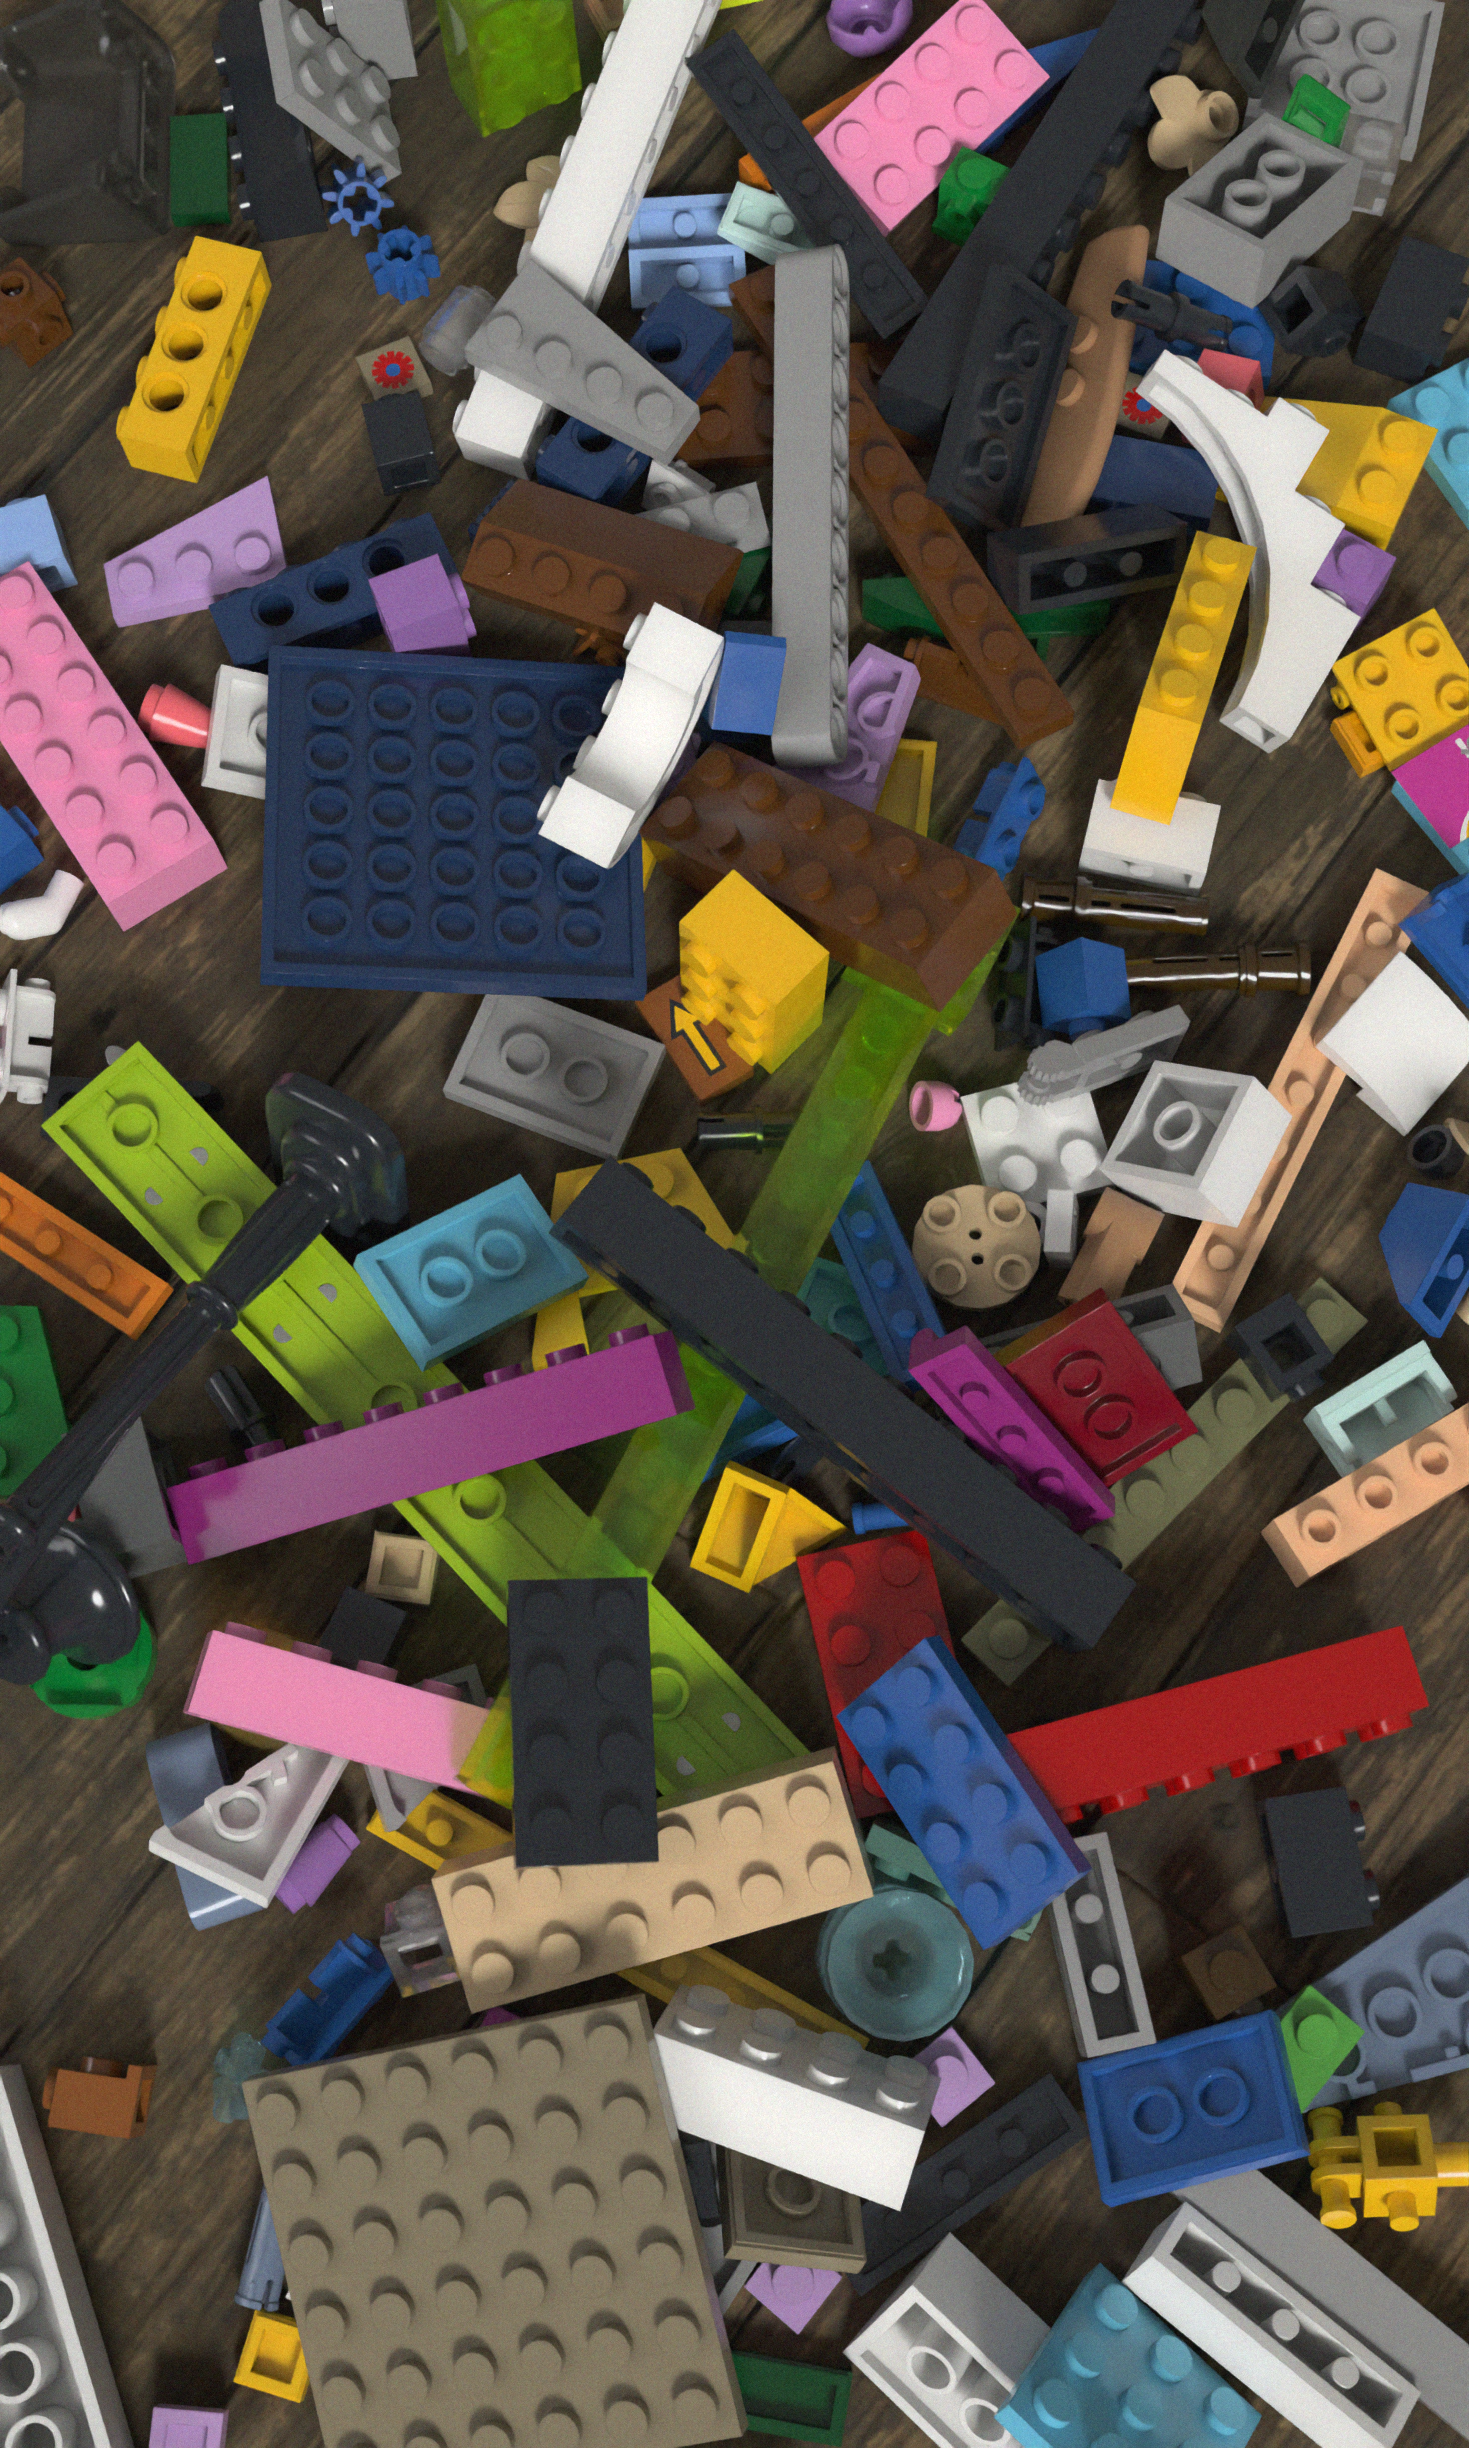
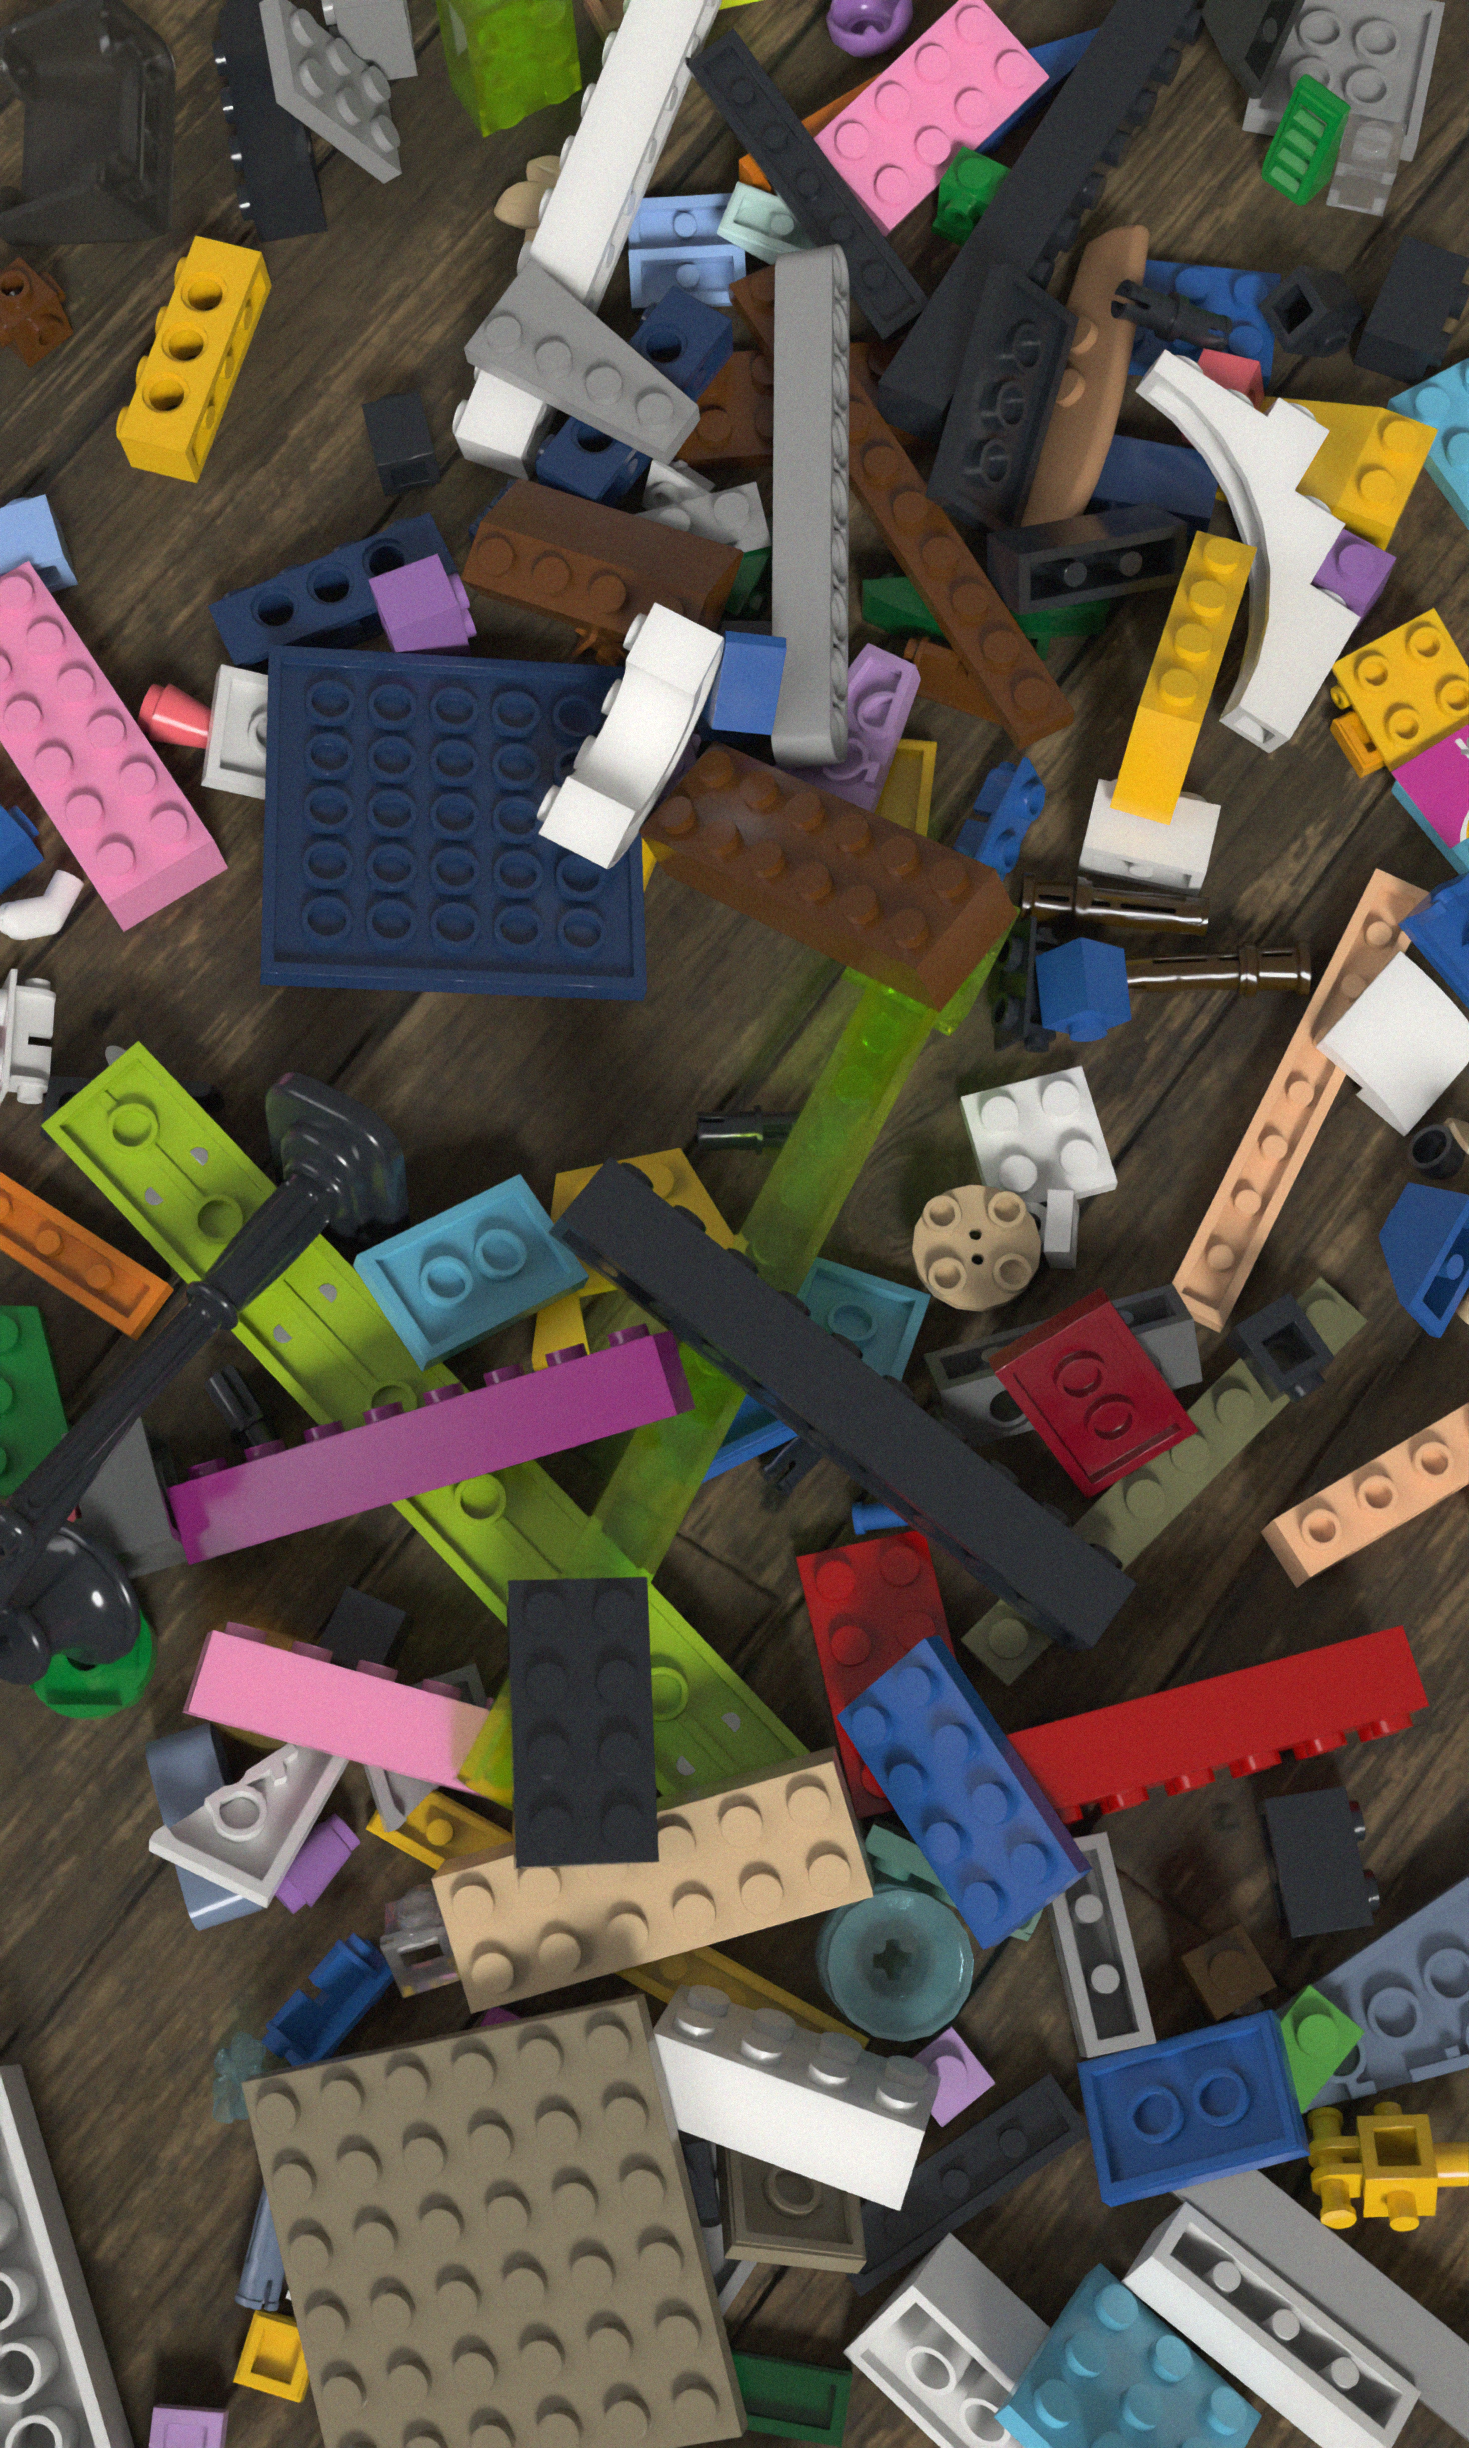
(100, 2097): dark orange brick -> none
(199, 559): lavender wing -> none
(200, 170): dark green tile -> none
(345, 185): blue gear -> none
(394, 370): dark tan tile -> none
(402, 1569): tan tile -> none
(403, 264): blue gear -> none
(454, 327): clear brick -> none
(555, 1072): light grey plate -> none
(694, 1049): dark orange tile -> none
(752, 972): yellow brick -> none
(758, 1529): yellow slope -> none
(792, 2291): lavender plate -> none
(884, 1273): blue plate -> none
(934, 1106): bright pink hinge -> none
(1007, 1424): magenta hinge -> none
(1102, 1057): light grey hinge -> none
(1112, 1246): medium nougat piece -> none
(1138, 417): dark tan tile -> none
(1192, 124): tan plate -> none
(1196, 1142): white brick -> none
(1258, 209): light grey brick -> none
(1382, 1409): light aqua hinge -> none

